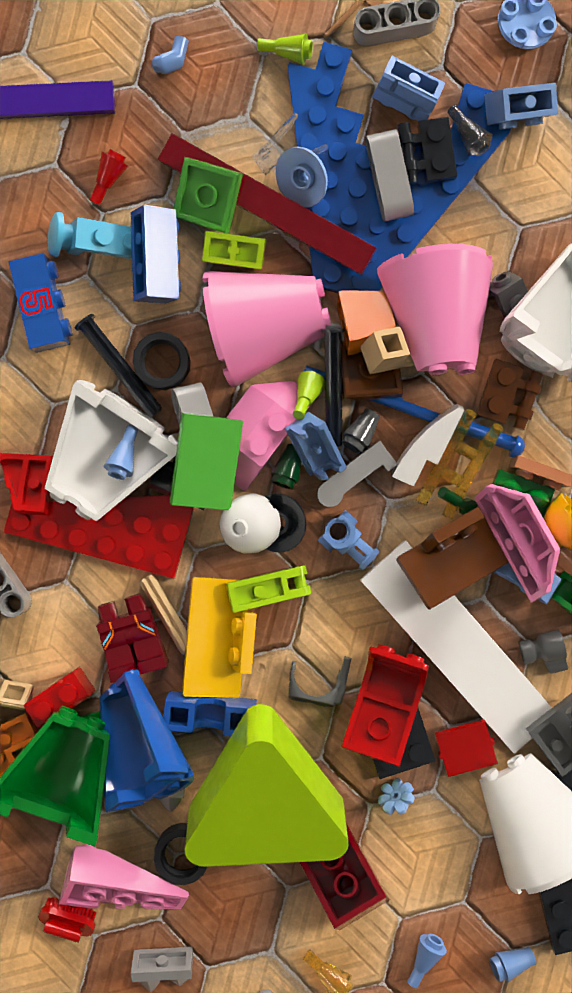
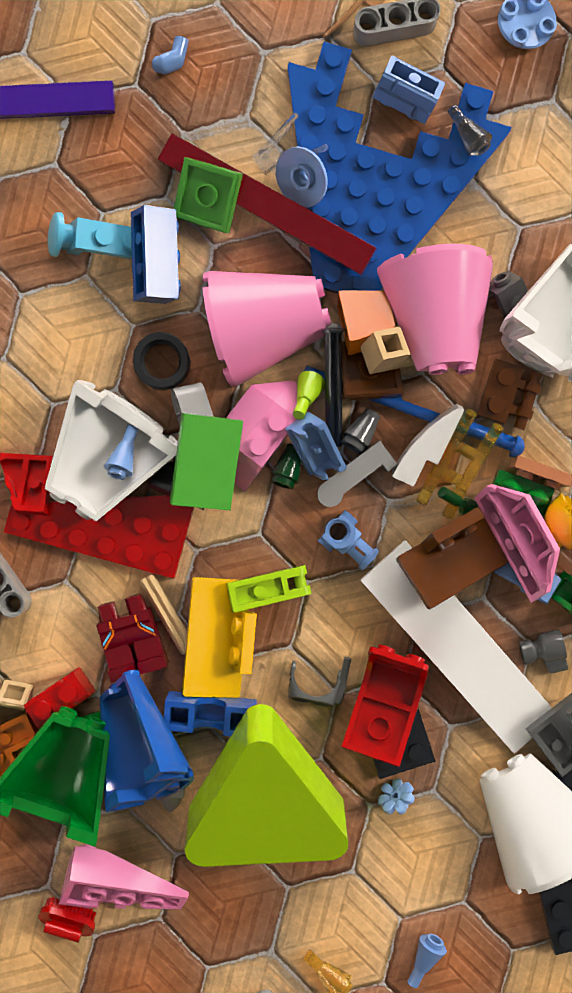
(40, 302): blue brick -> none
(109, 170): red cone -> none
(118, 365): black axle -> none
(160, 964): light grey tile -> none
(168, 872): black tyre -> none
(234, 250): lime hinge -> none
(250, 524): white cylinder -> none
(294, 47): lime cone -> none
(295, 522): black dish -> none
(346, 885): dark red slope -> none
(389, 175): light grey beam -> none
(436, 150): black plate -> none
(466, 748): red piece -> none
(511, 963): medium blue cone -> none
(521, 104): medium blue brick -> none

